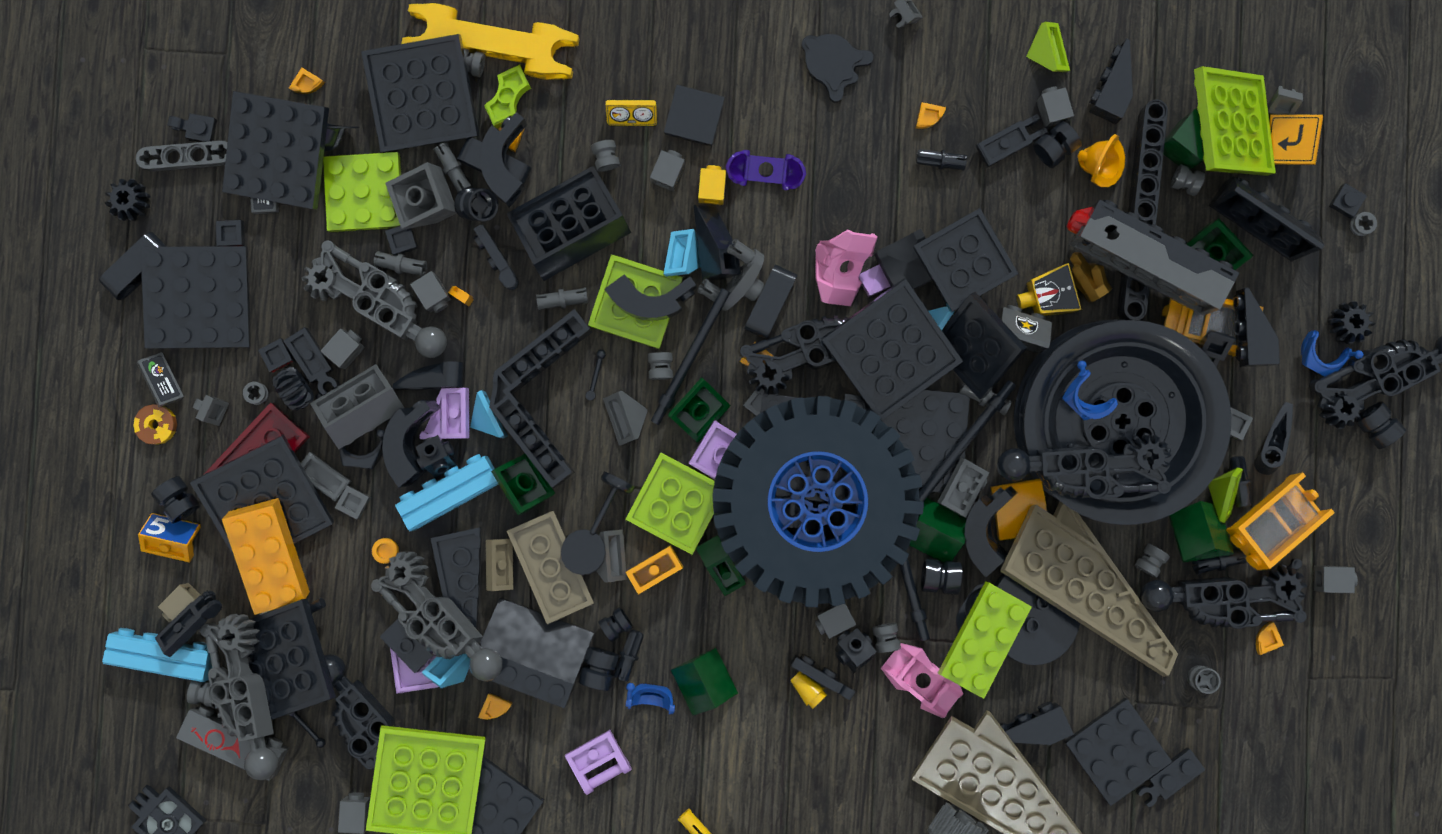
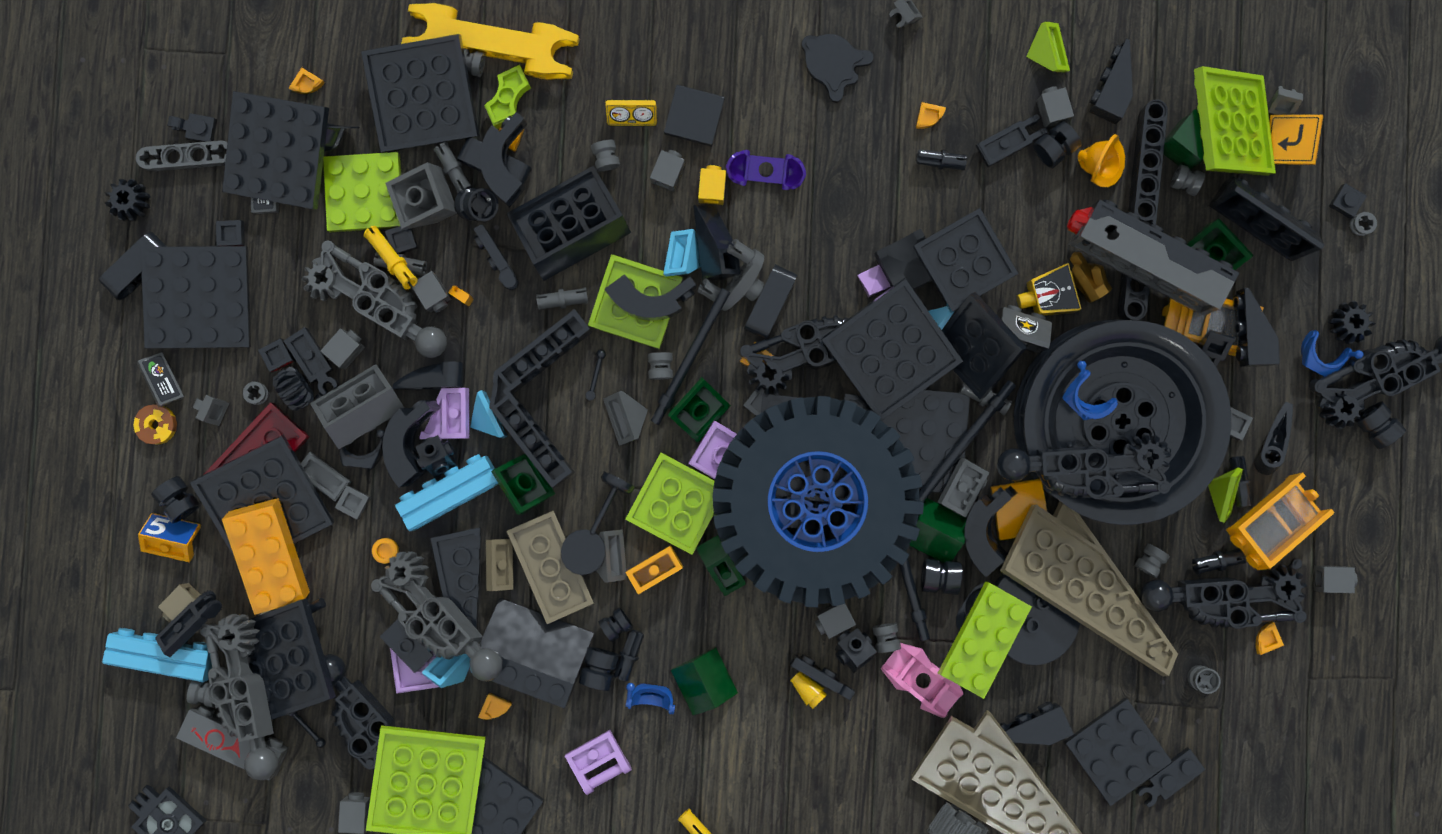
(395, 264): none -> yellow pin
(839, 286): bright pink piece -> none
(1200, 532): dark green slope -> none

